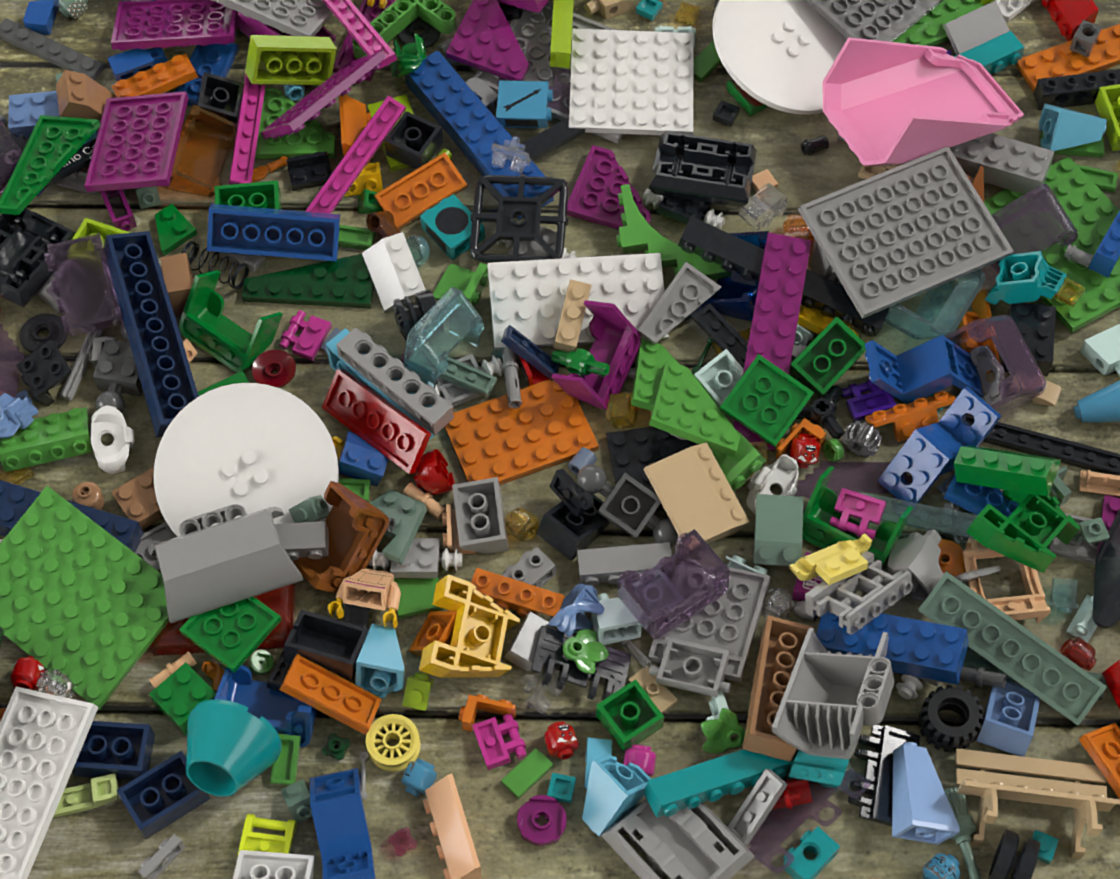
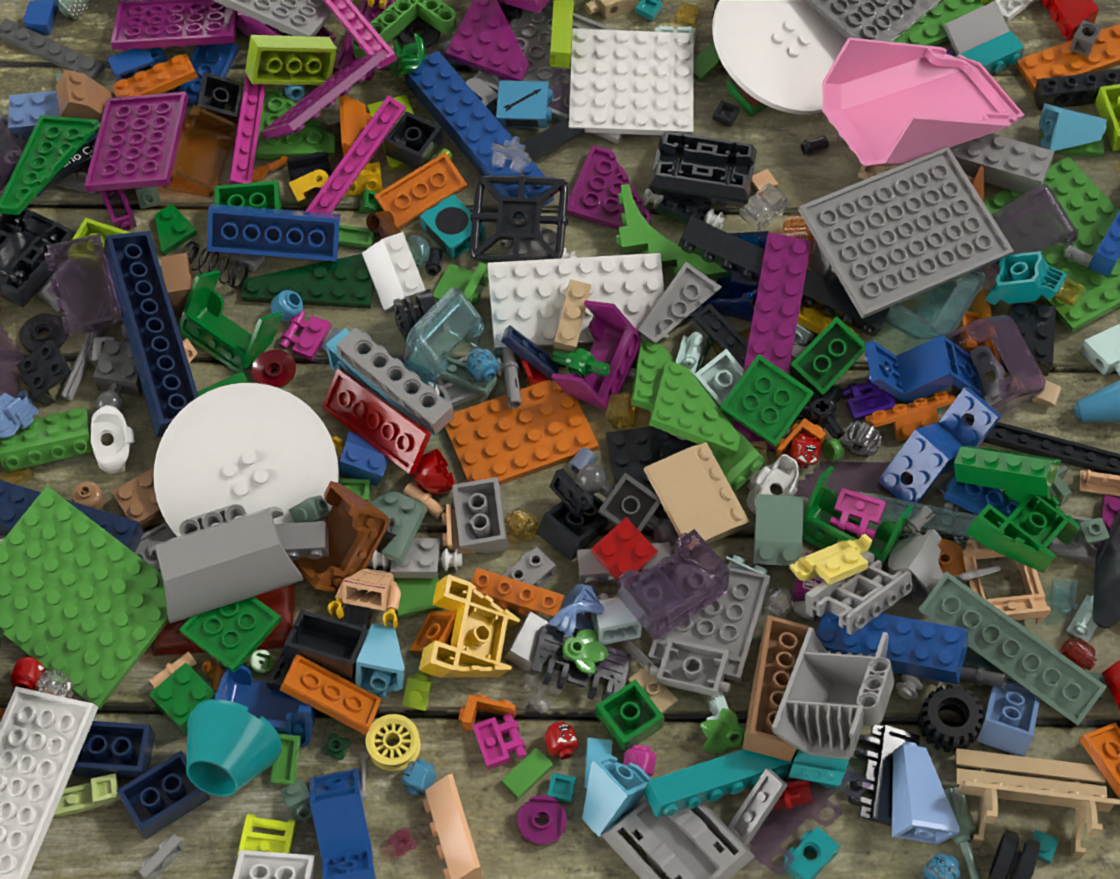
(287, 303): none -> dark azure head
(308, 184): none -> yellow leg
(433, 265): none -> black pin
(482, 364): none -> dark azure head
(624, 550): none -> red brick
(690, 351): none -> light aqua hinge
(919, 519): none -> light grey pin
(1102, 179): bright green tile -> none

